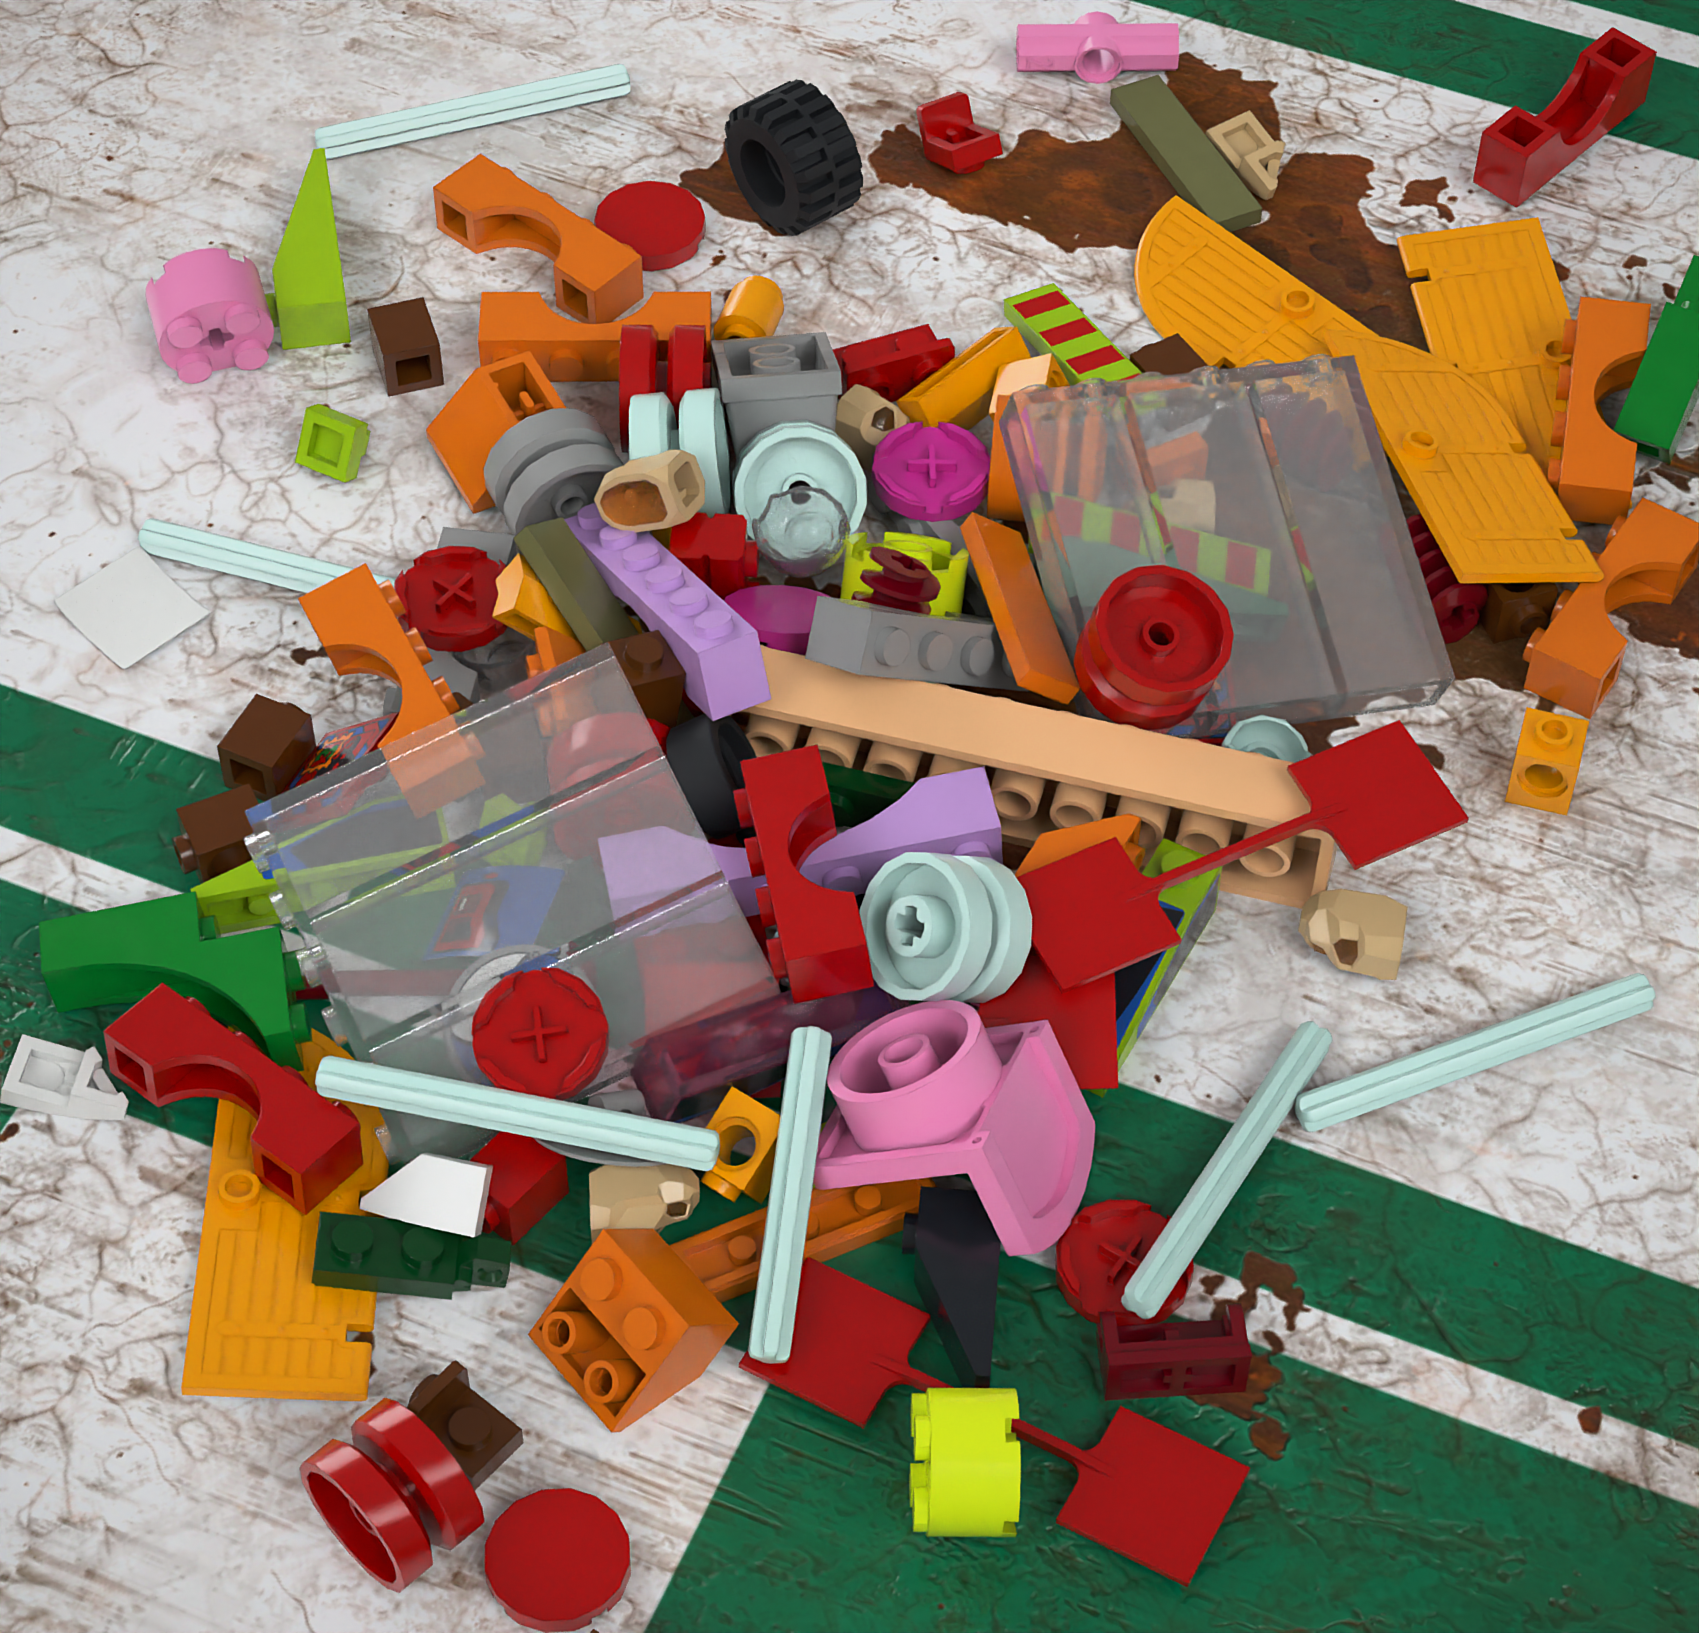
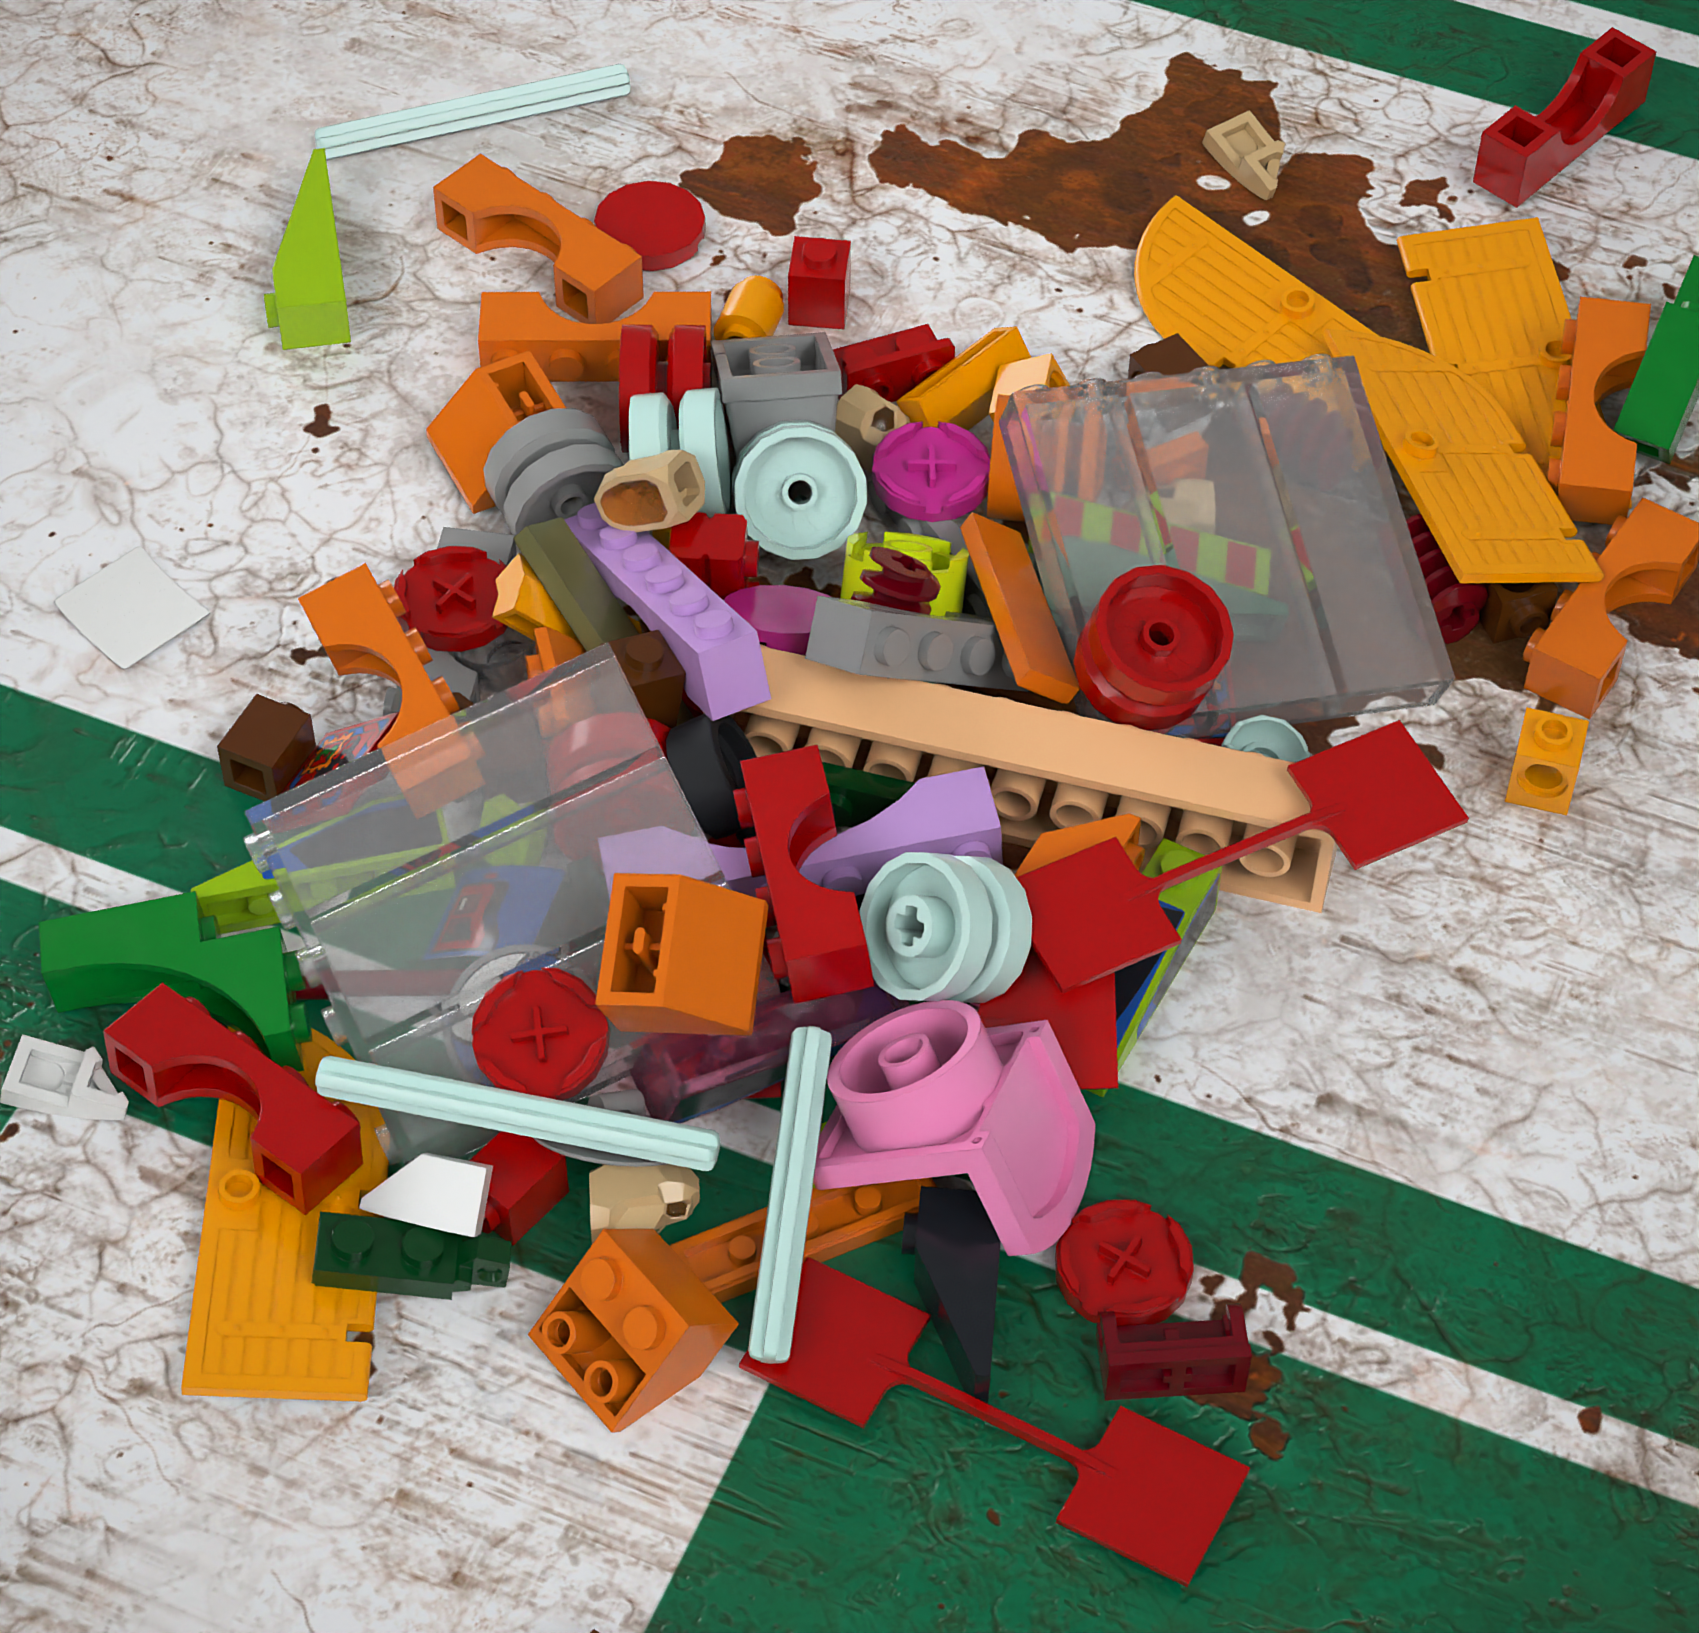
(210, 314): bright pink brick -> none
(214, 833): reddish brown brick -> none
(240, 557): light aqua axle -> none
(332, 442): lime tile -> none
(392, 1494): red wheel -> none
(405, 346): reddish brown brick -> none
(465, 1422): reddish brown bracket -> none
(557, 1559): red tile -> none
(681, 956): none -> orange slope
(734, 1120): light orange brick -> none
(793, 157): black tyre -> none
(802, 531): clear hair -> none
(819, 282): none -> red brick
(953, 137): red bracket -> none
(969, 1462): neon yellow brick -> none
(1061, 328): lime tile -> none
(1097, 47): bright pink piece -> none
(1185, 153): olive tile -> none
(1226, 1171): light aqua axle -> none
(1356, 930): tan rock -> none
(1473, 1052): light aqua axle -> none

